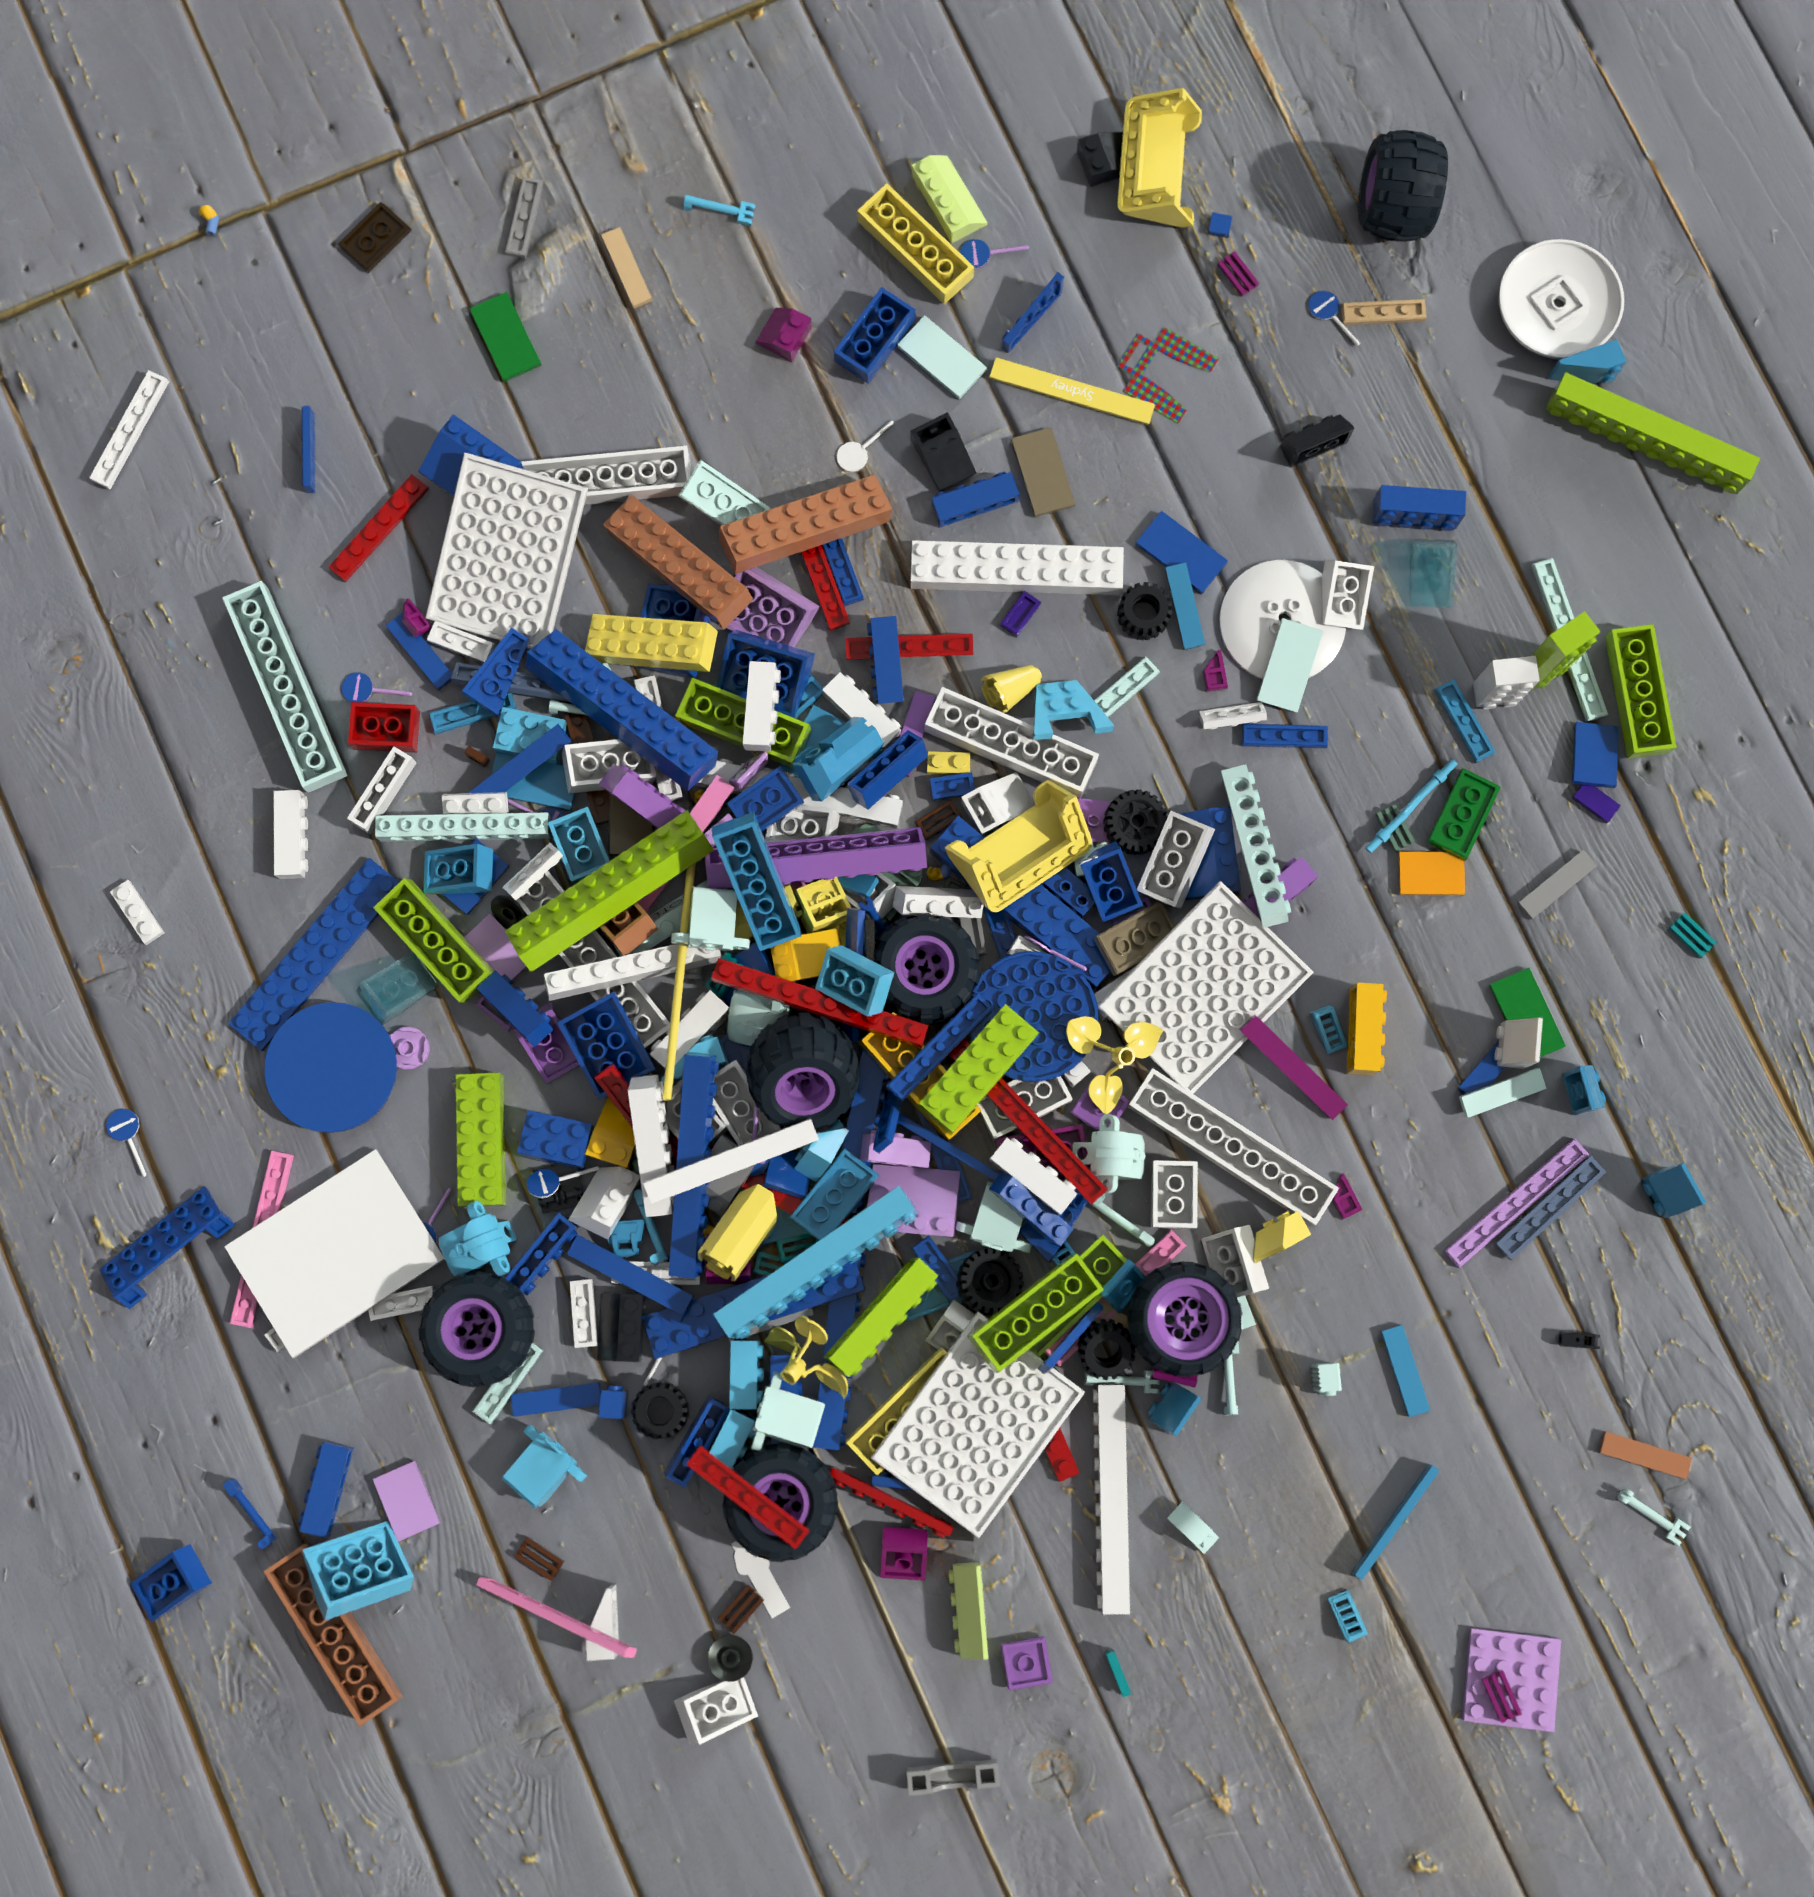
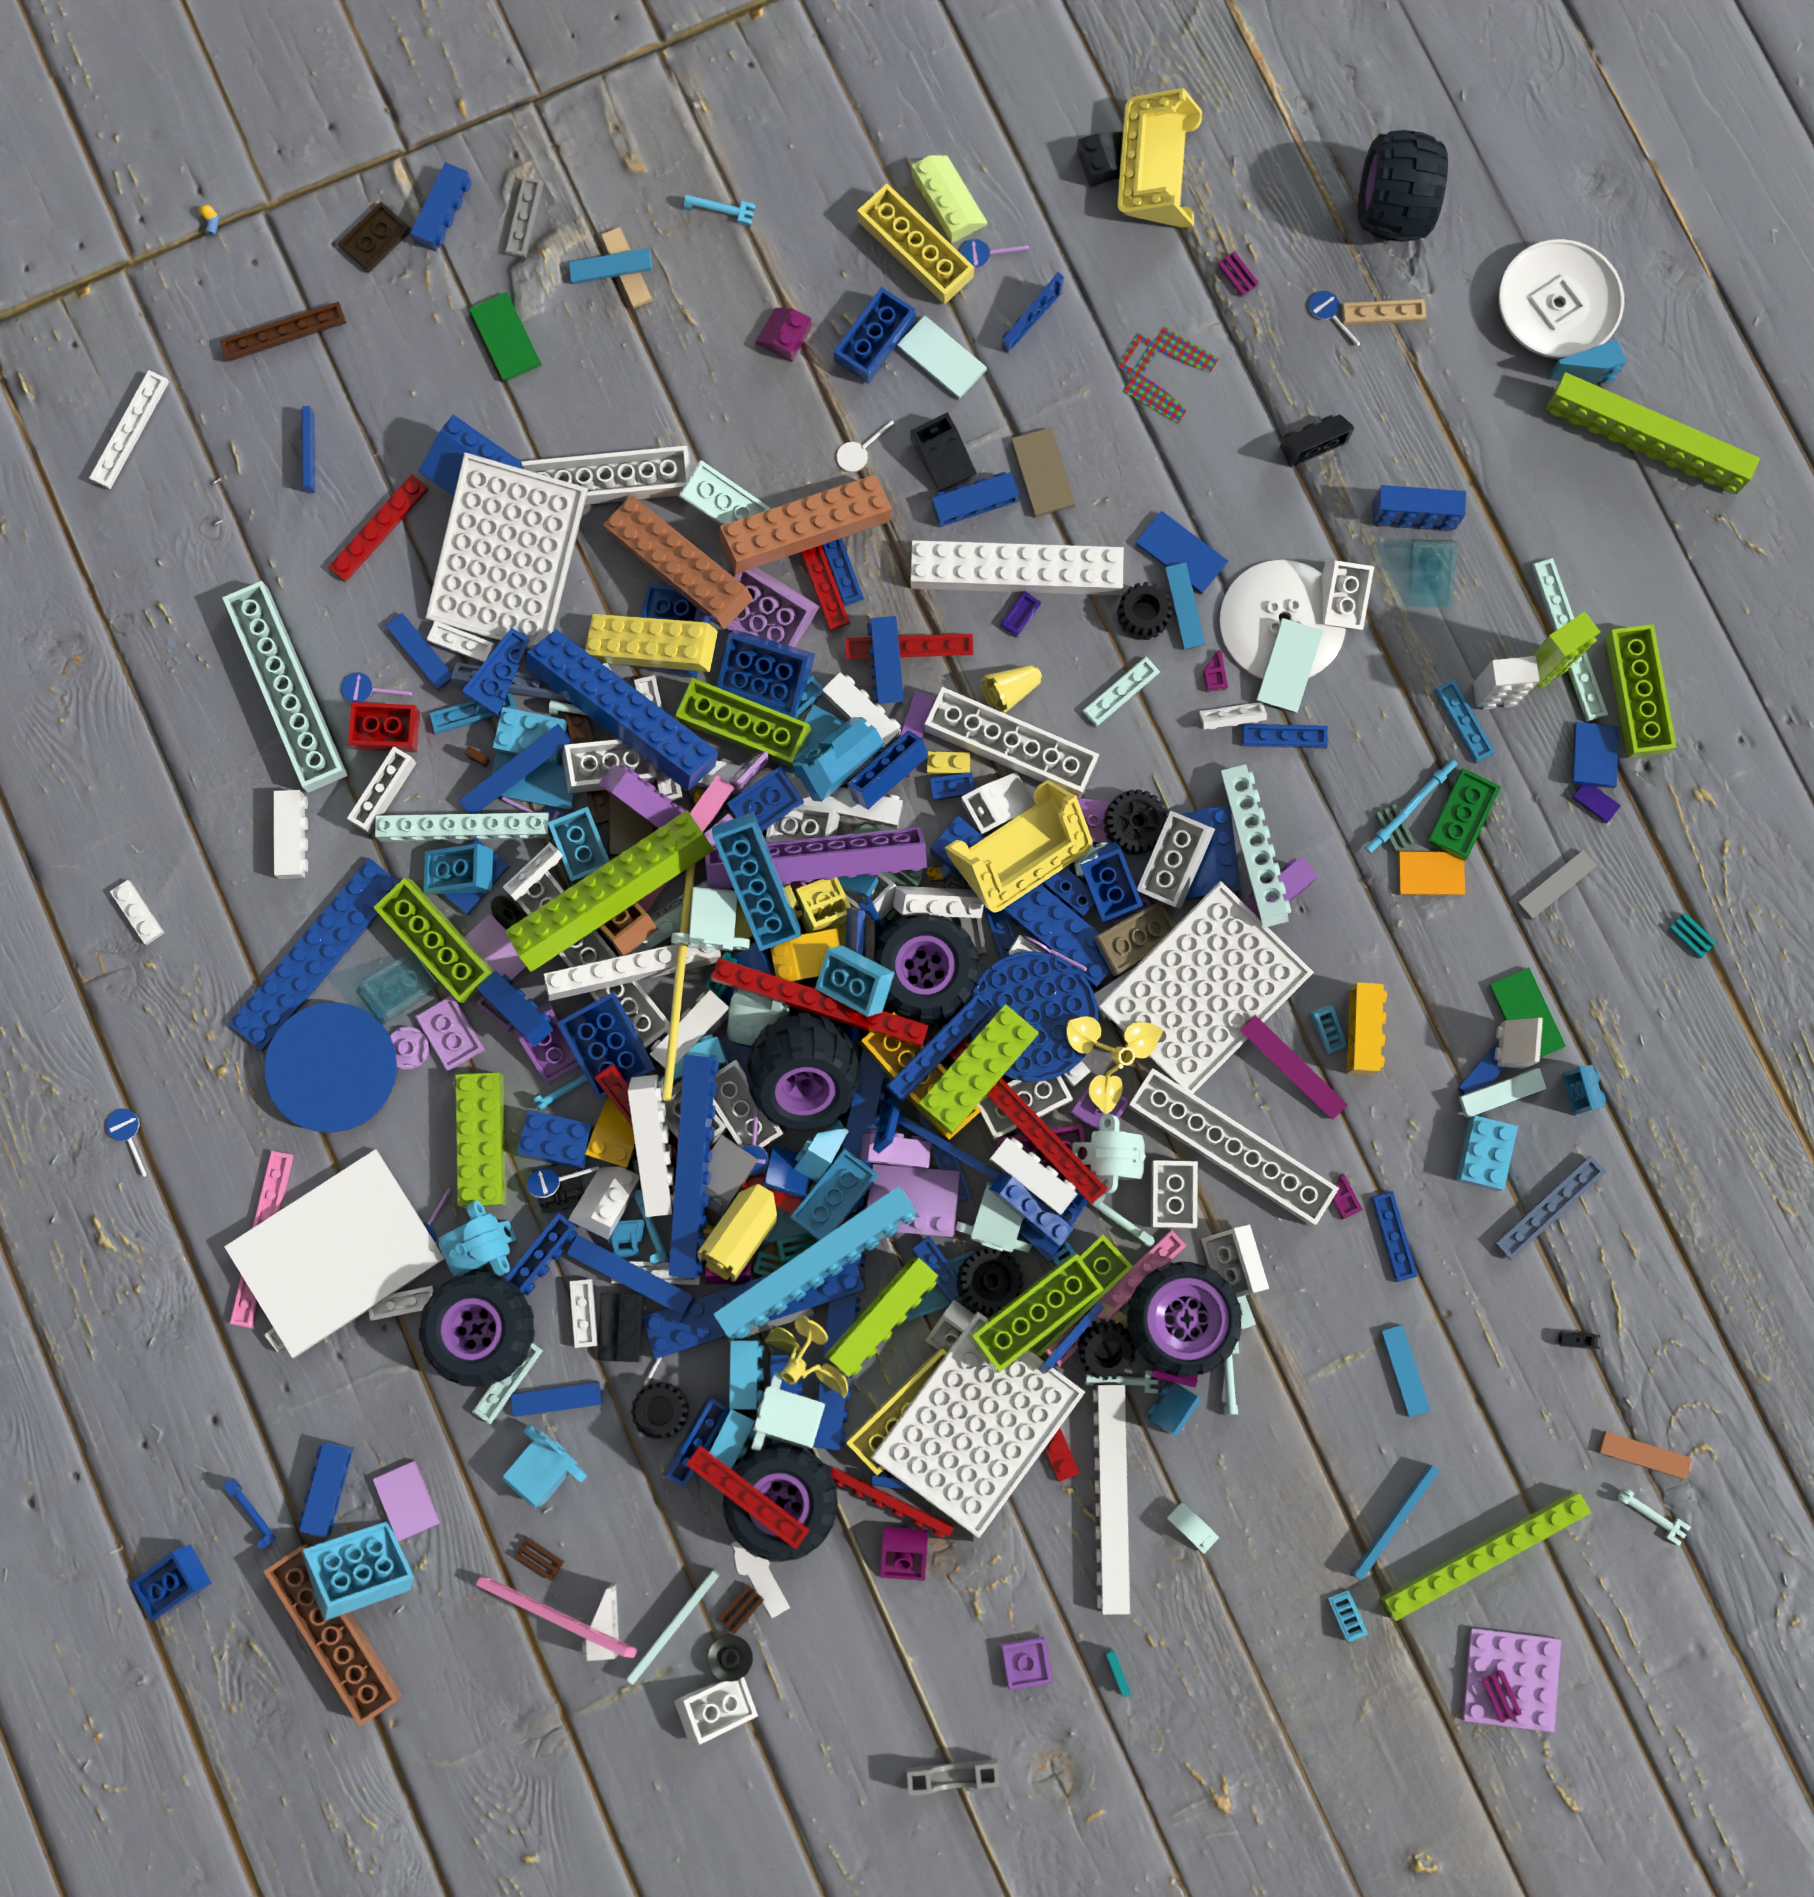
(161, 1243): blue bracket -> none
(283, 331): none -> reddish brown plate
(414, 619): magenta tile -> none
(441, 206): none -> blue brick
(450, 1033): none -> lavender tile
(475, 803): white plate -> none
(542, 1103): none -> medium azure hinge
(610, 266): none -> dark azure tile
(613, 1402): blue piece -> none
(673, 1626): none -> light aqua tile
(730, 1161): white tile -> none
(760, 706): white brick -> none
(946, 824): reddish brown tile -> none
(969, 1610): yellowish green slope -> none
(1065, 701): medium azure wing -> none
(1072, 391): light yellow tile -> none
(1122, 1285): dark azure tile -> none
(1220, 225): blue tile -> none
(1279, 1235): light yellow slope -> none
(1326, 1378): light aqua brick -> none
(1394, 1236): none -> blue tile
(1485, 1555): none -> lime brick
(1486, 1153): none -> medium azure brick
(1516, 1203): lavender tile -> none
(1673, 1190): dark azure slope -> none

